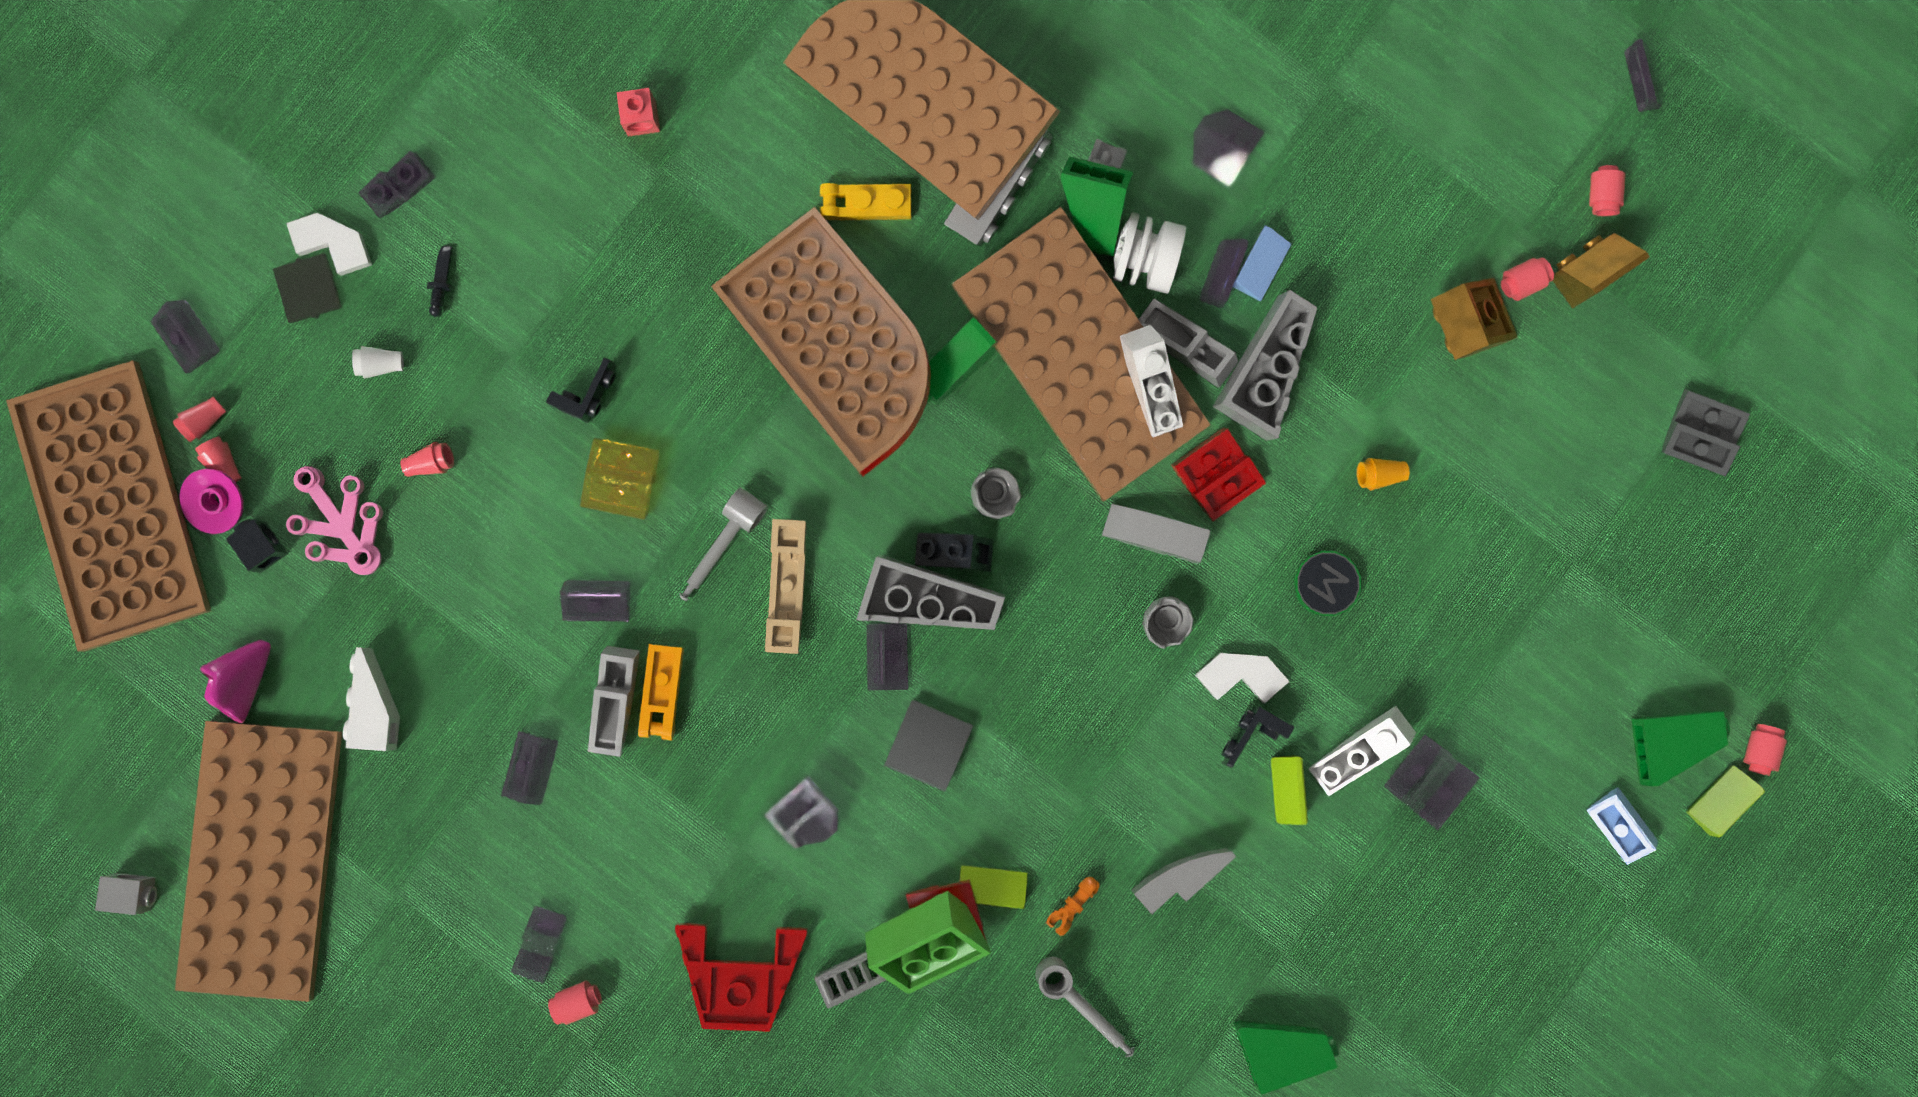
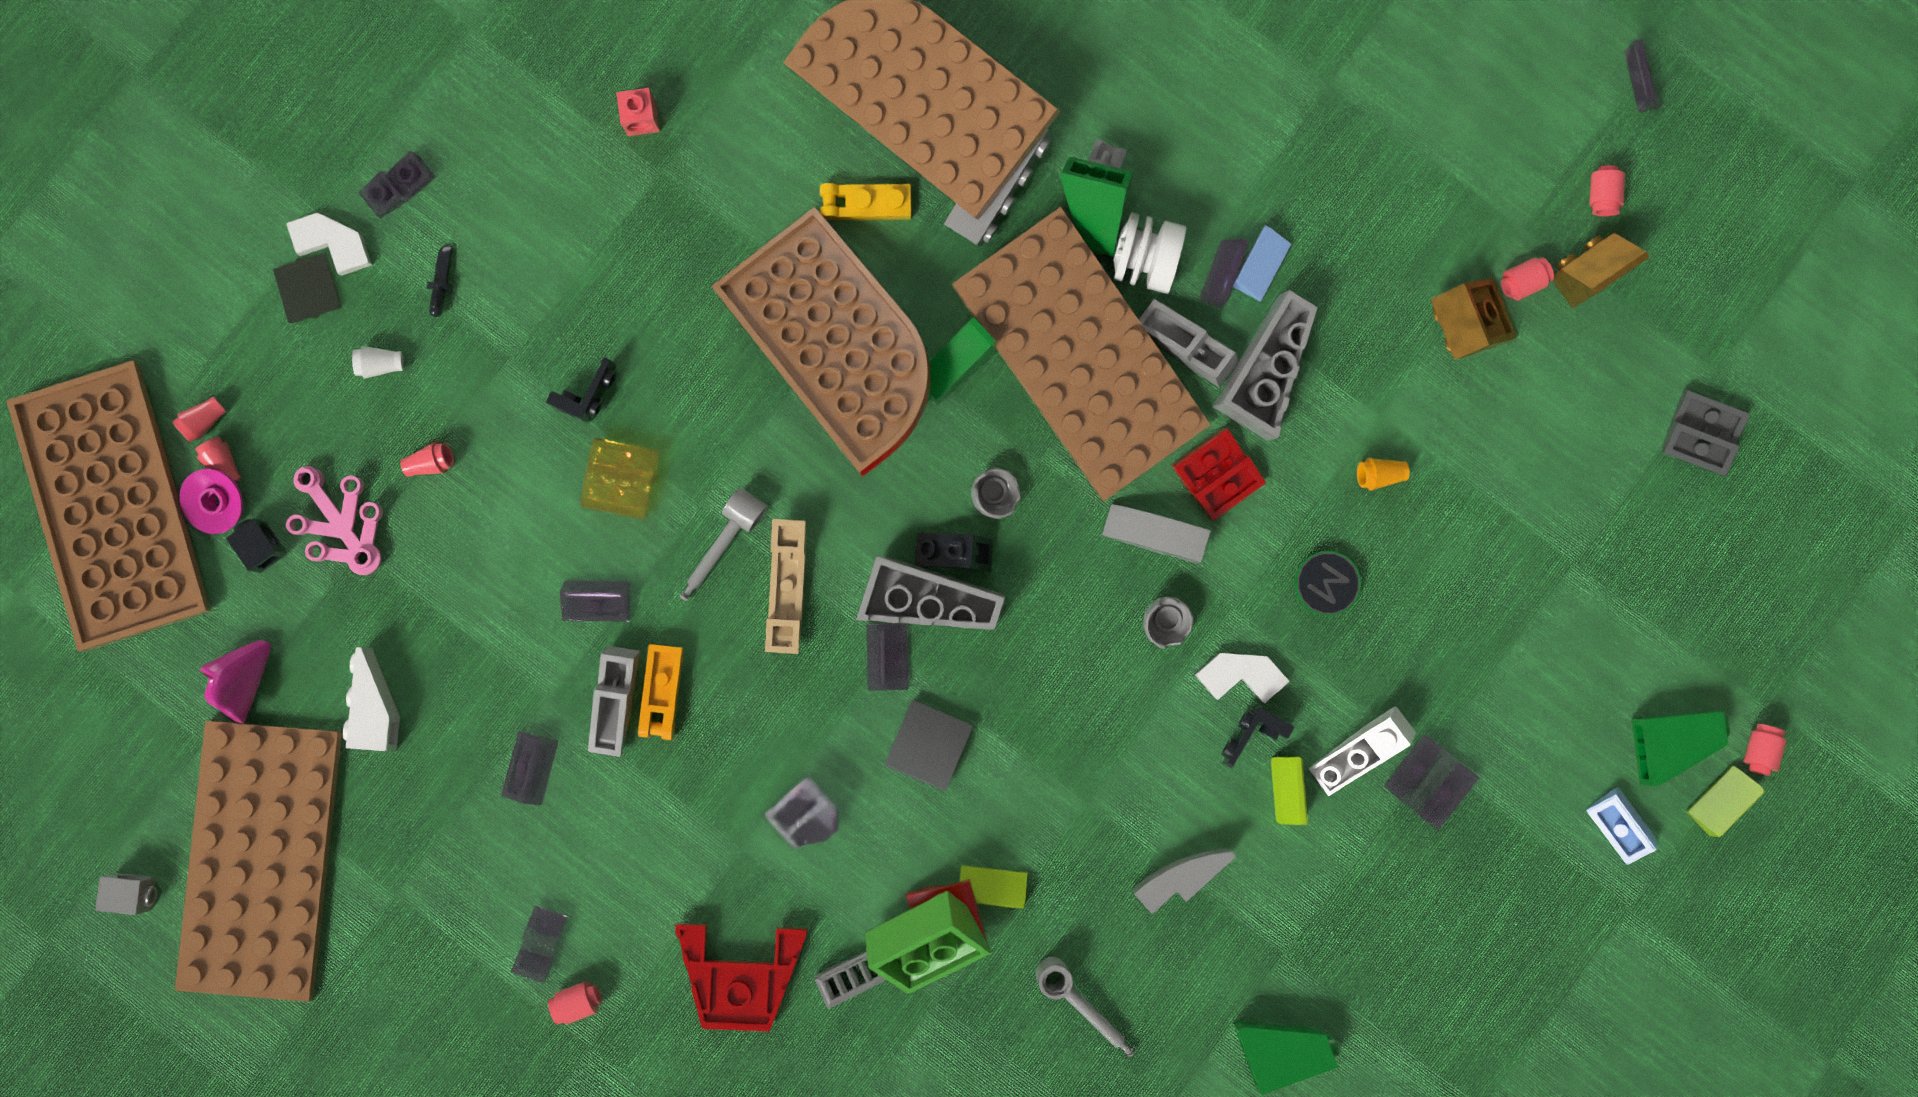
(184, 335): slope -> none
(1088, 888): orange piece -> none
(1152, 379): white slope -> none
(1224, 144): slope -> none

